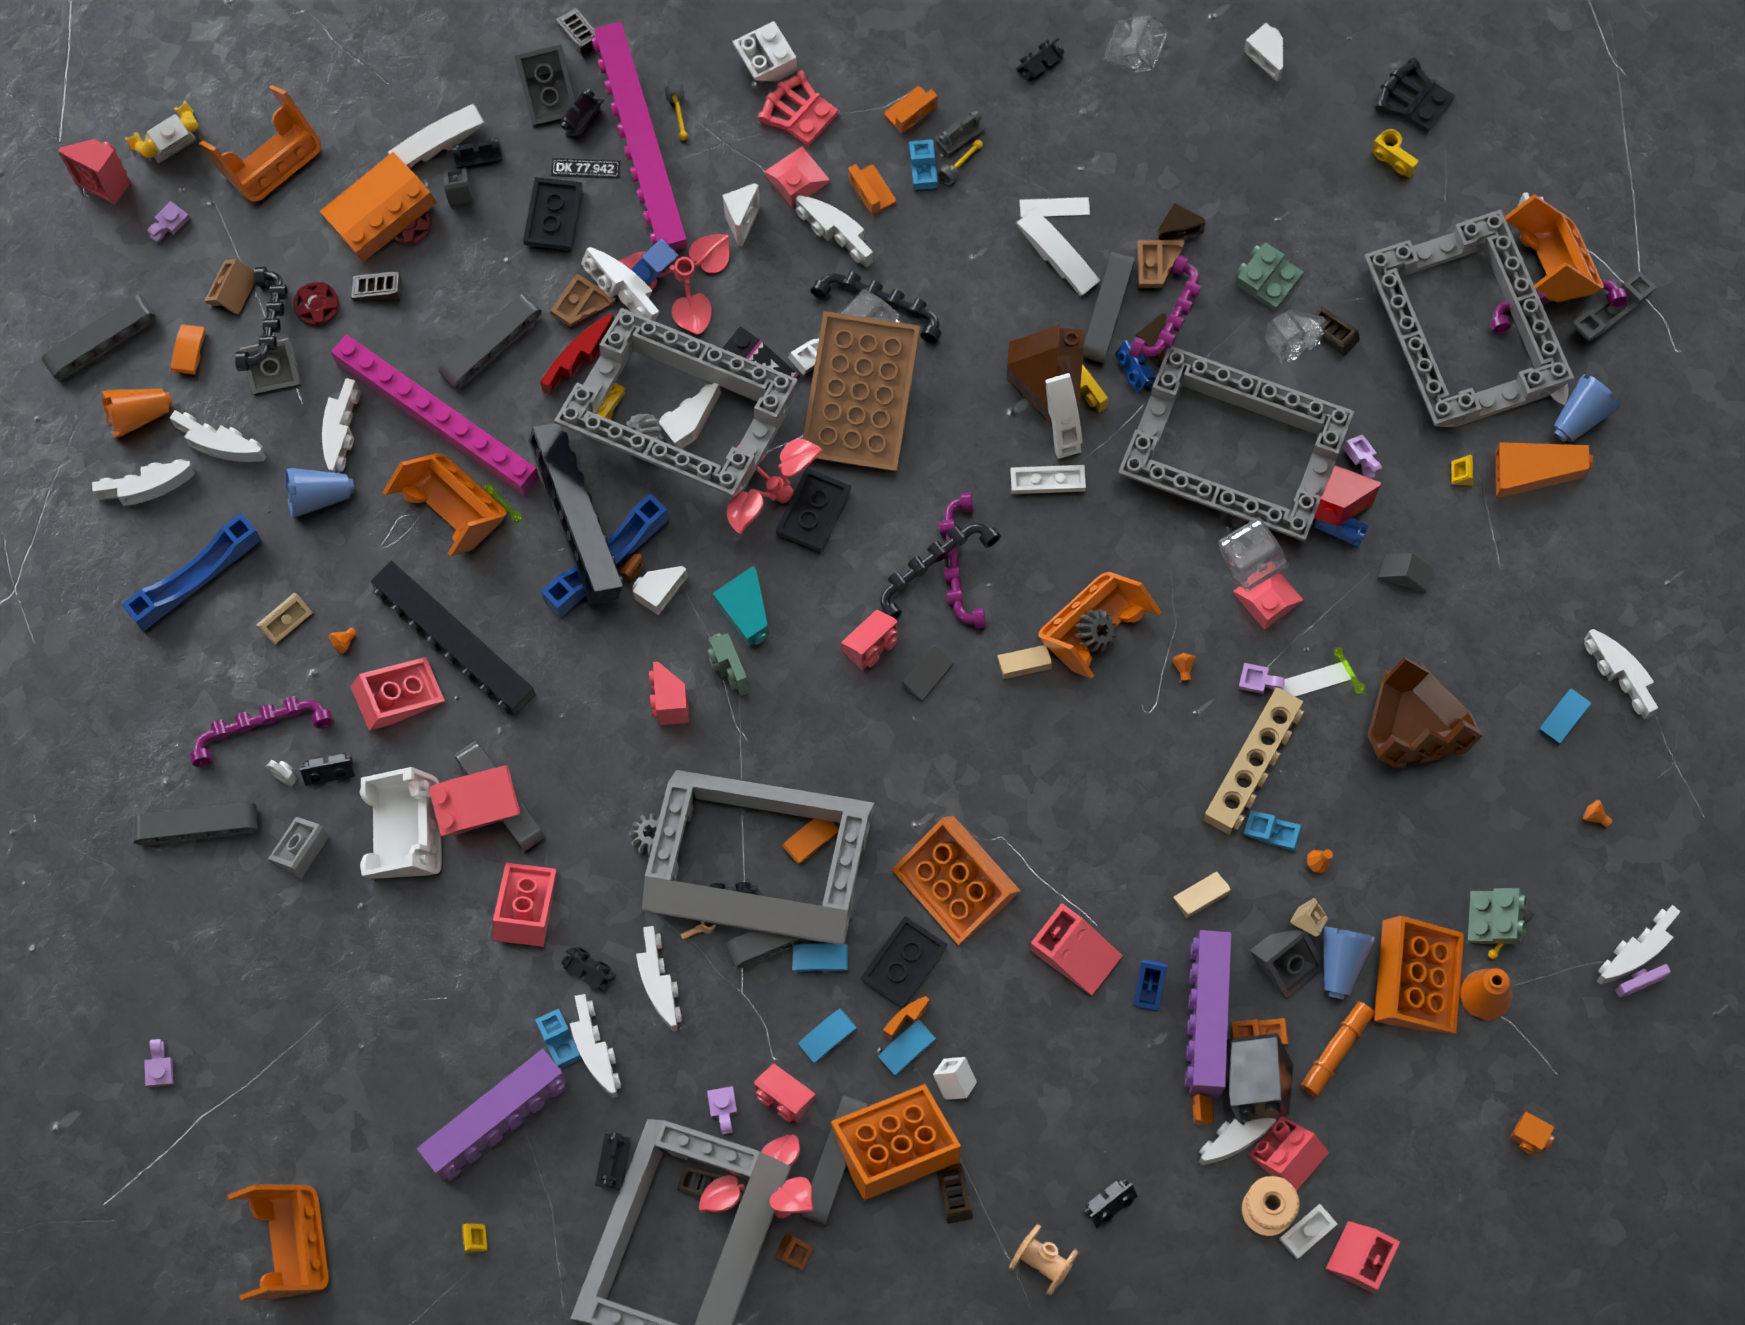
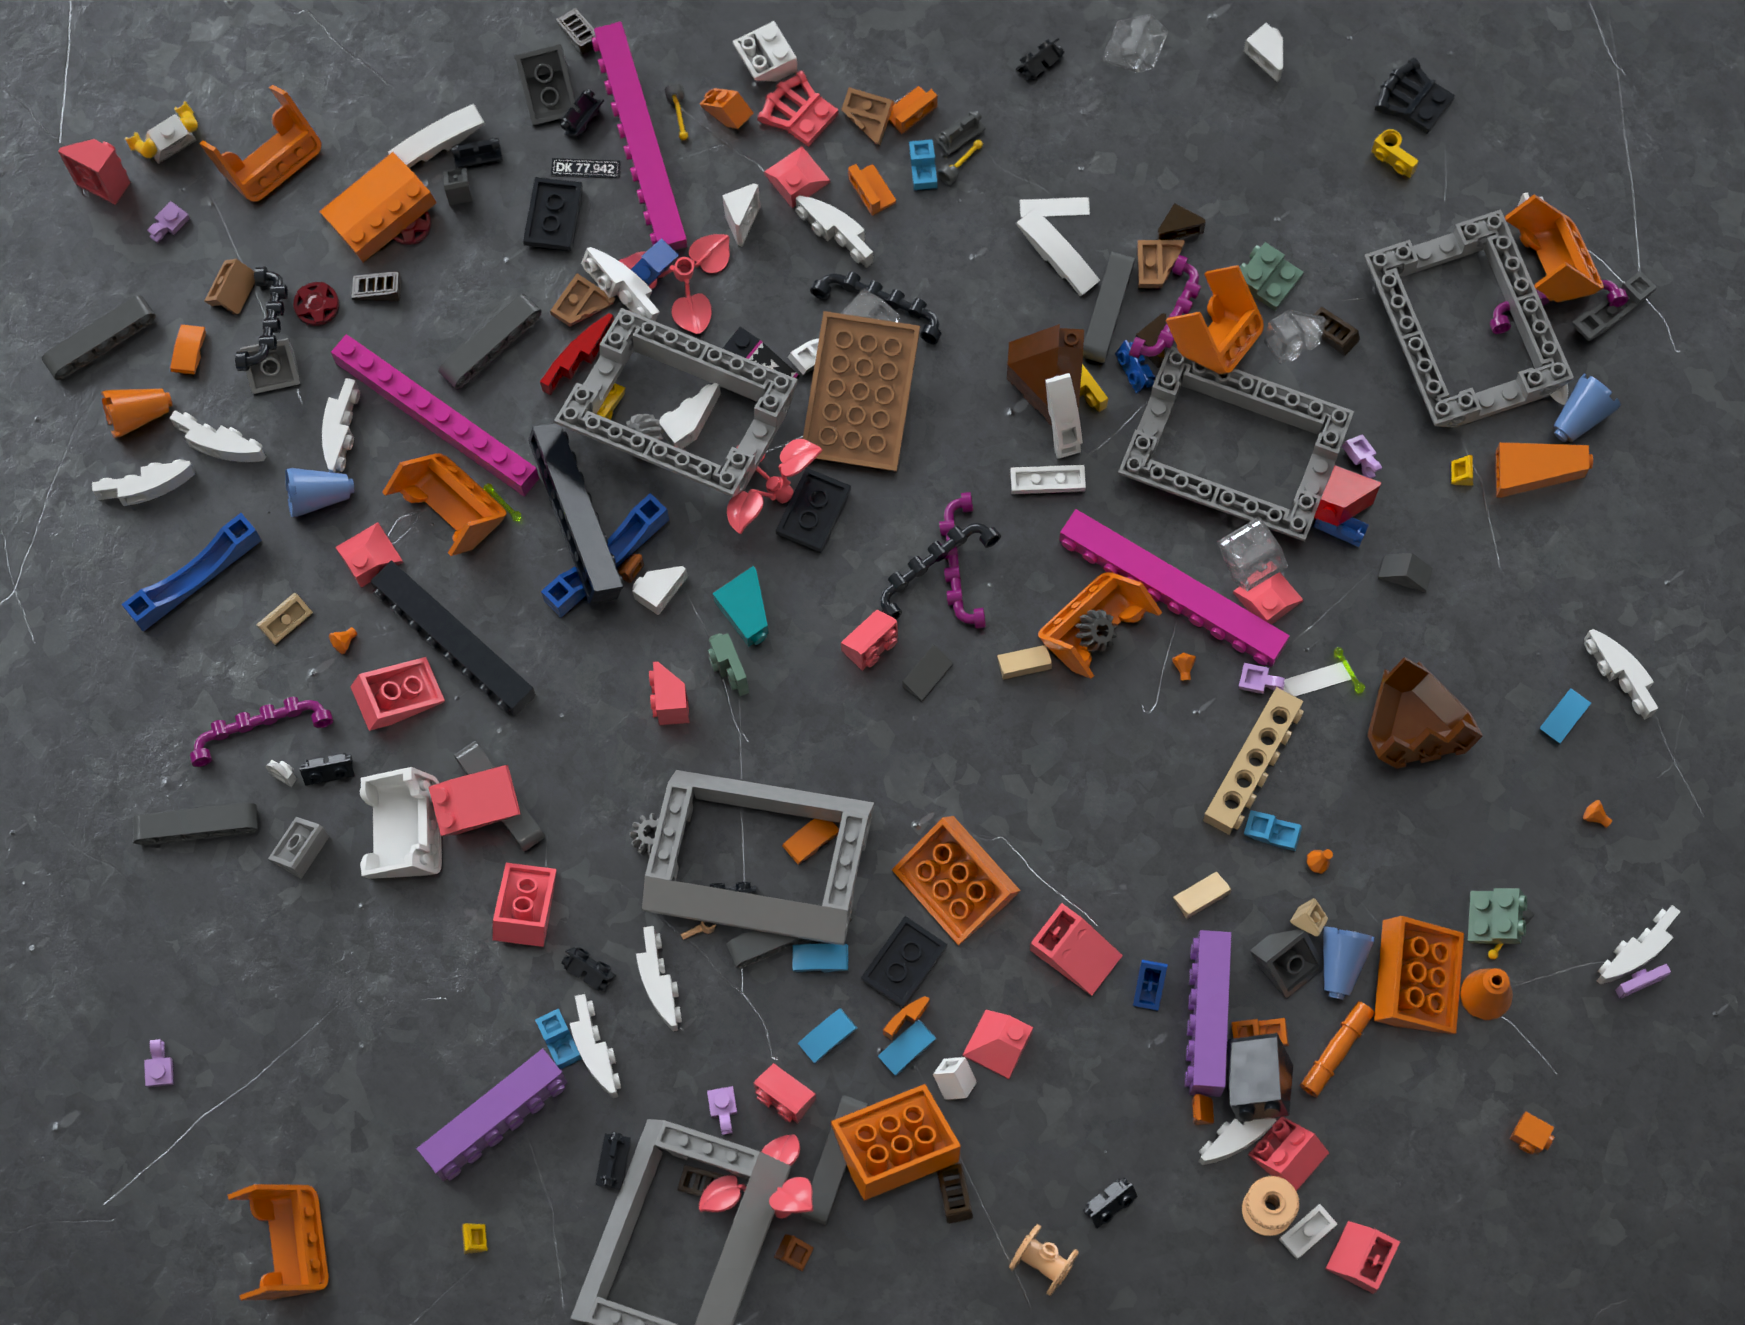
(368, 554): none -> coral slope
(727, 107): none -> orange slope
(868, 112): none -> medium nougat wing
(998, 1042): none -> coral slope
(1174, 588): none -> dark pink brick
(1233, 328): none -> orange windscreen

